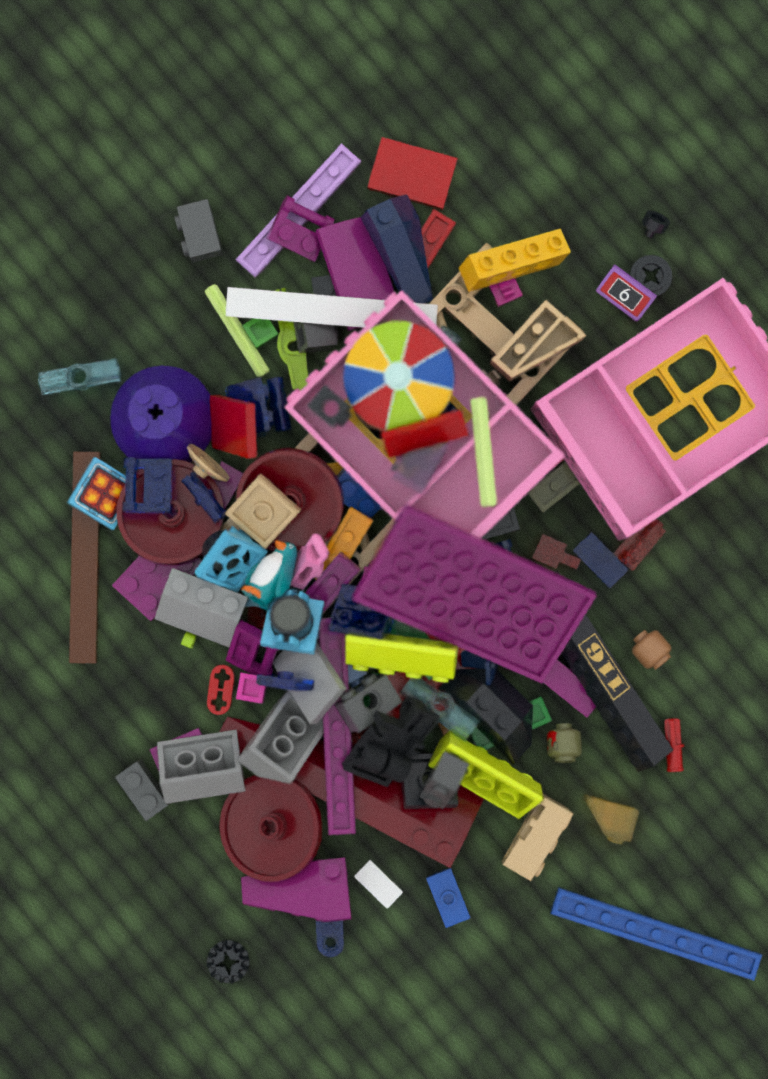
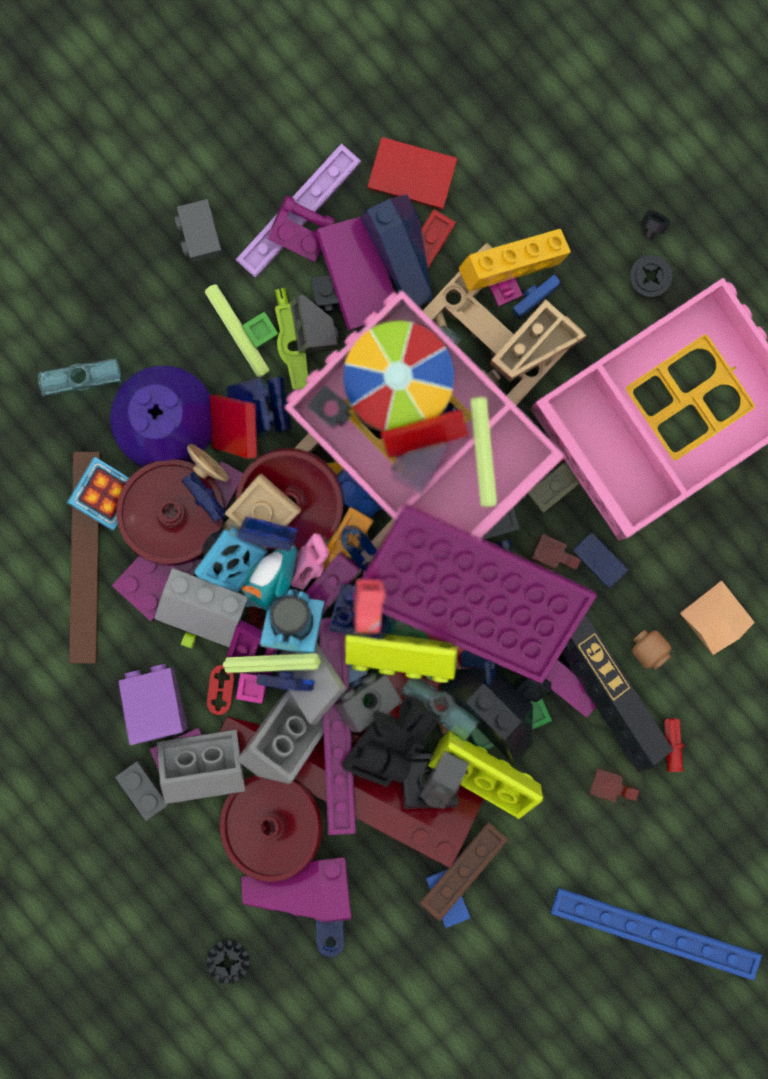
(152, 704): none -> medium lavender slope
(156, 485): clear blue plate -> none
(267, 534): none -> clear blue plate
(272, 663): none -> yellowish green axle
(307, 307): white sticker -> none
(355, 552): none -> clear blue beam
(368, 606): none -> coral leg
(378, 884): white sticker -> none
(463, 871): none -> reddish brown tile
(532, 689): none -> black plate
(535, 295): none -> blue plate
(537, 838): tan wedge -> none
(564, 743): olive head -> none
(609, 786): none -> clear red plate
(613, 818): clear yellow slope -> none
(626, 293): slope -> none
(638, 545): clear red hinge -> none
(717, 618): none -> light nougat slope

